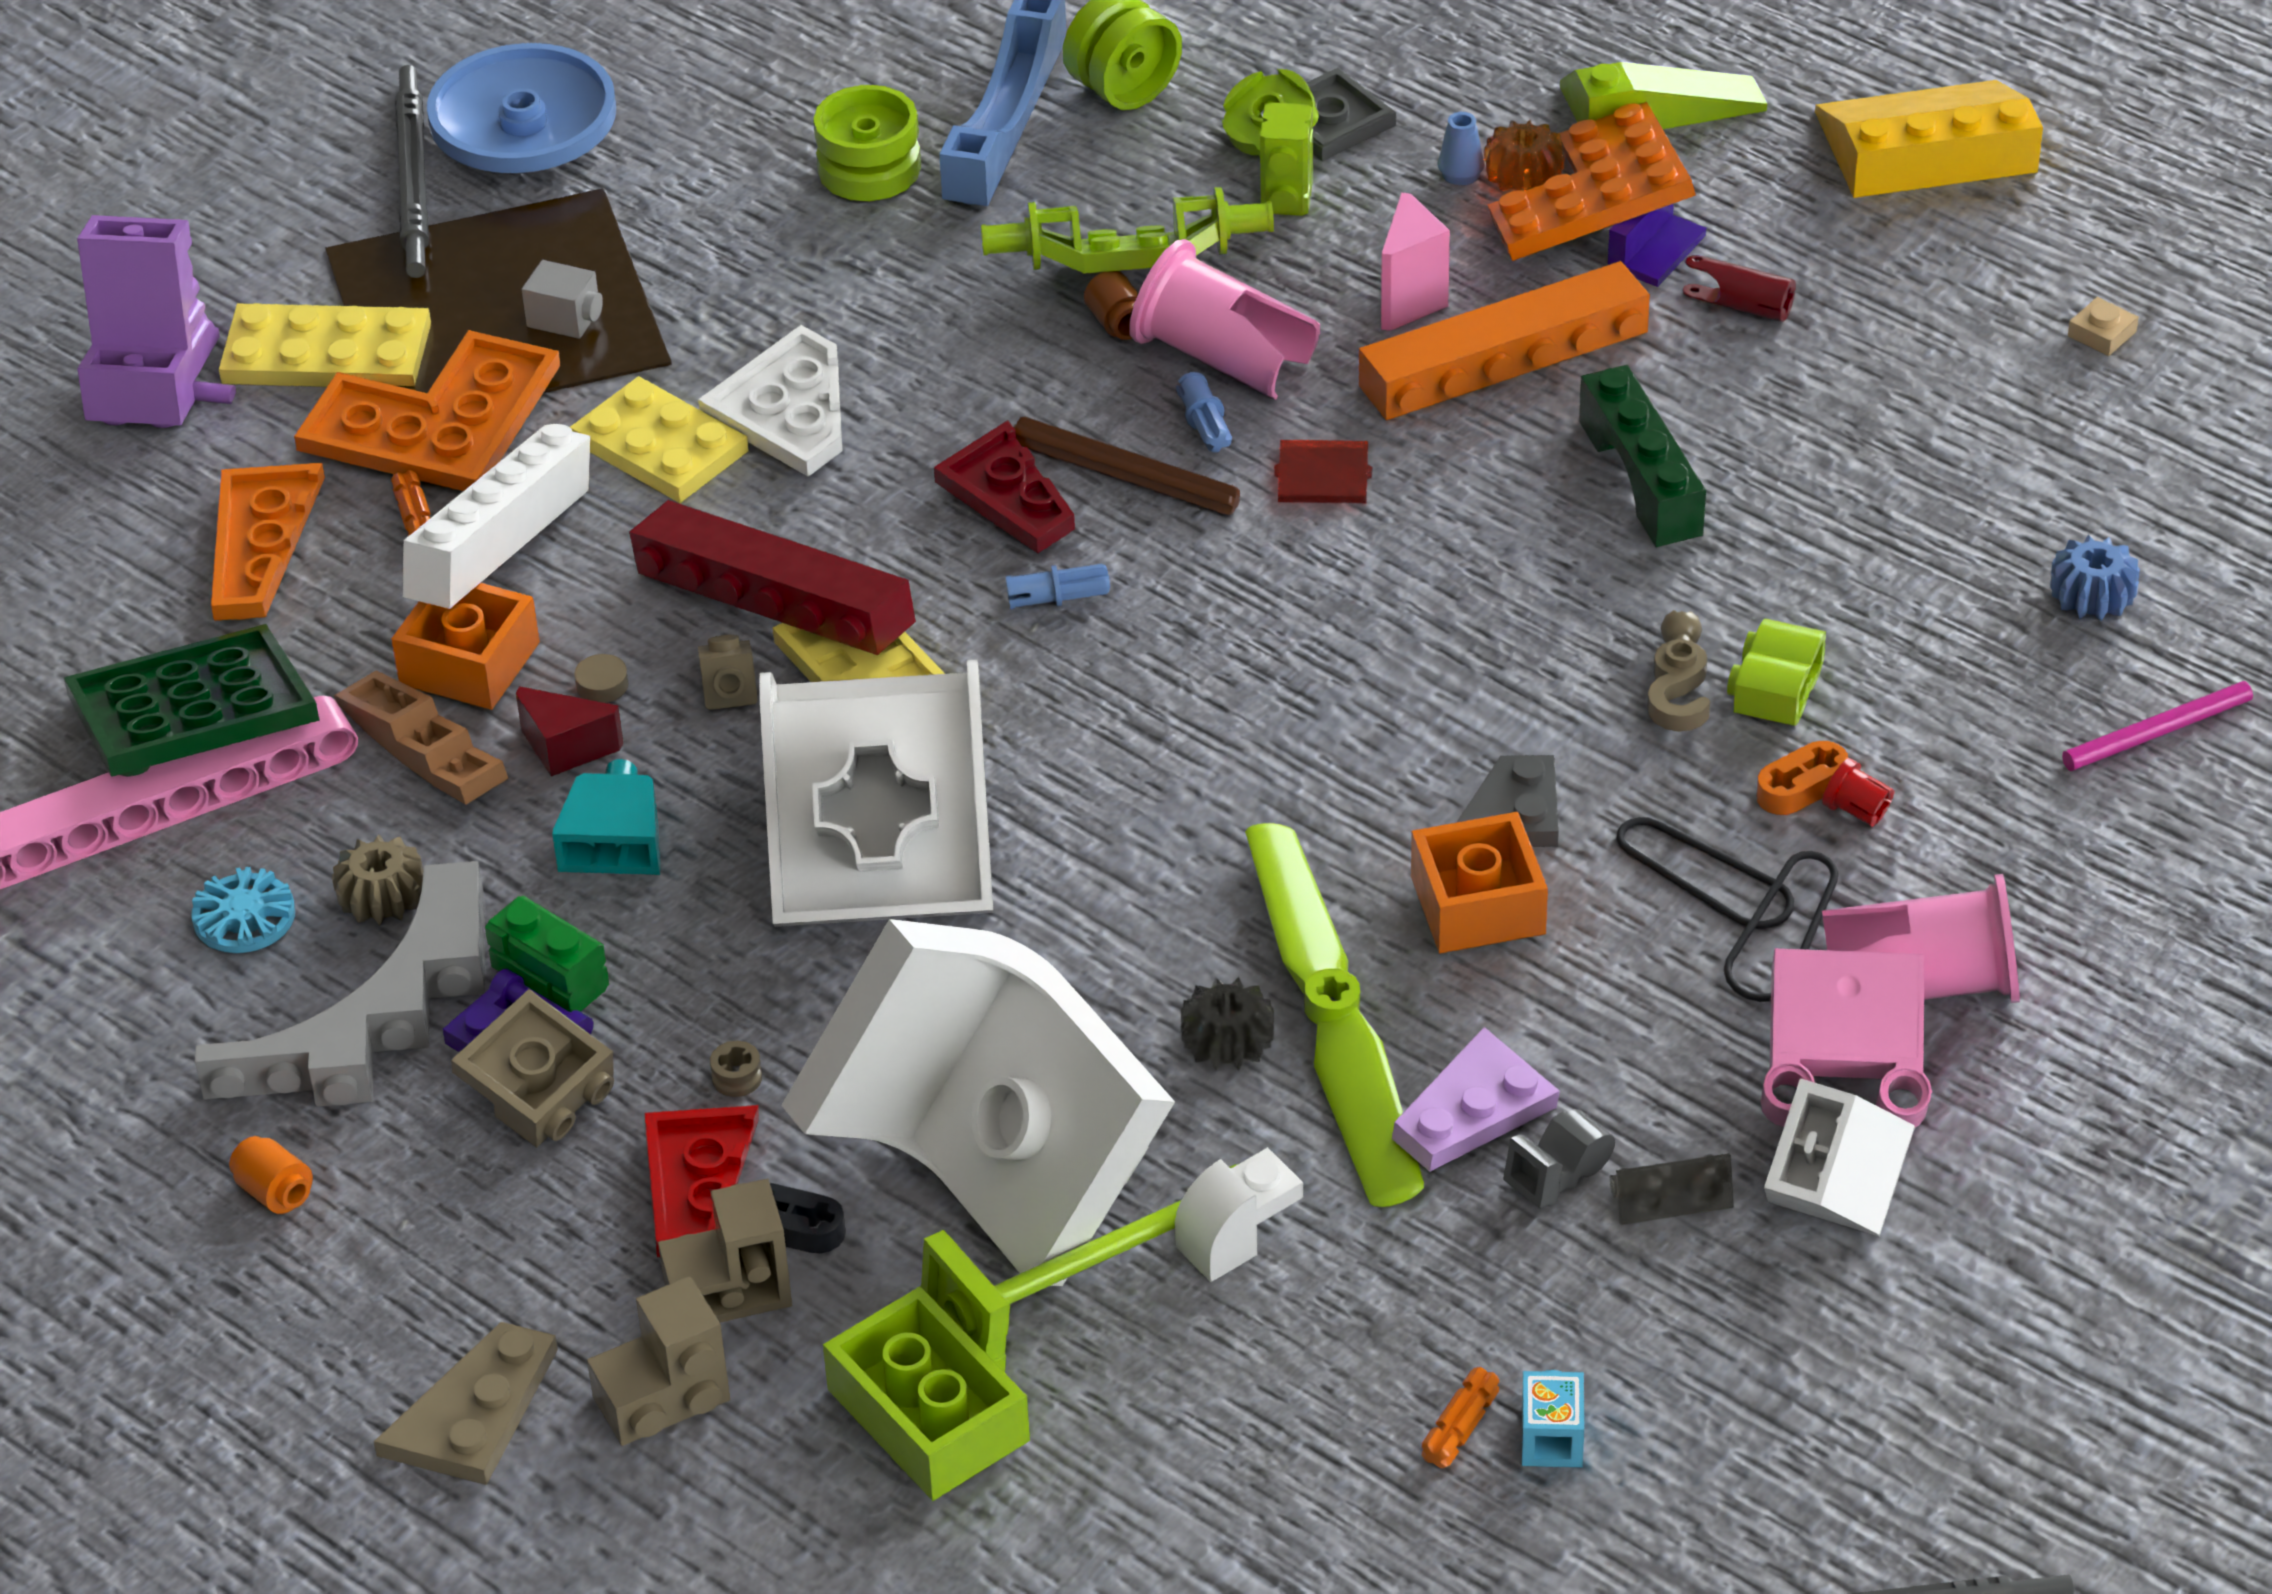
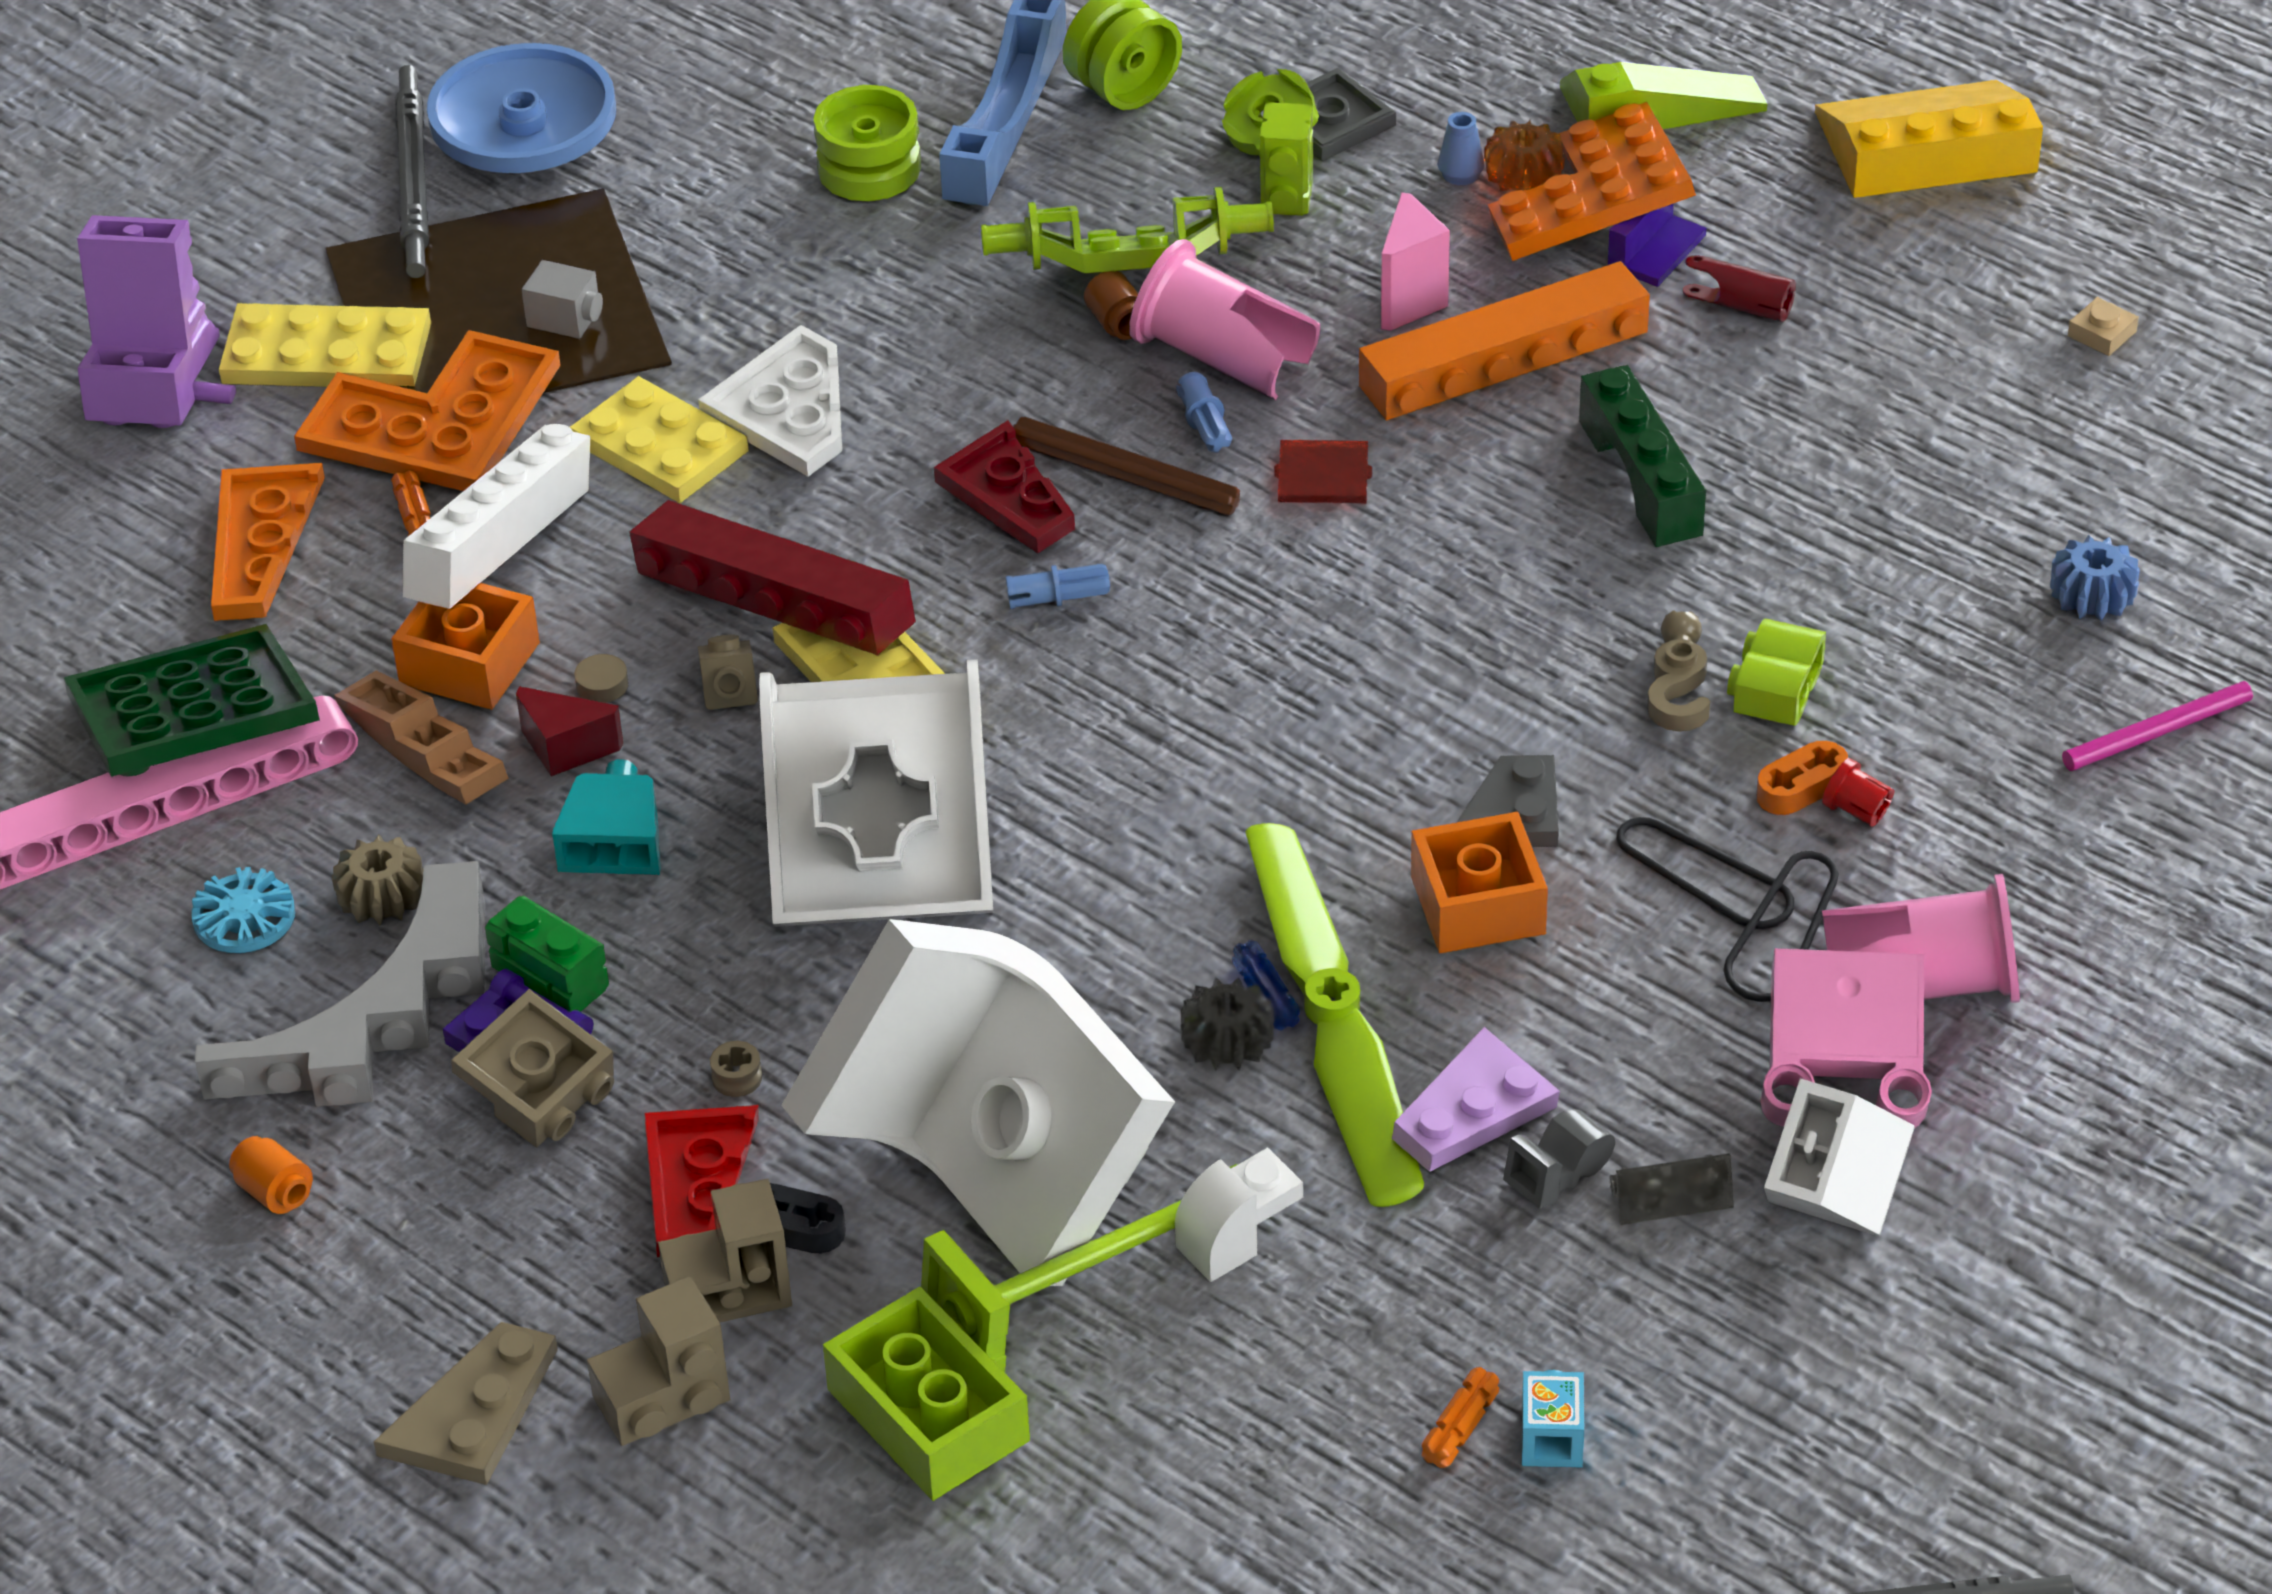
(1258, 970): none -> clear blue axle

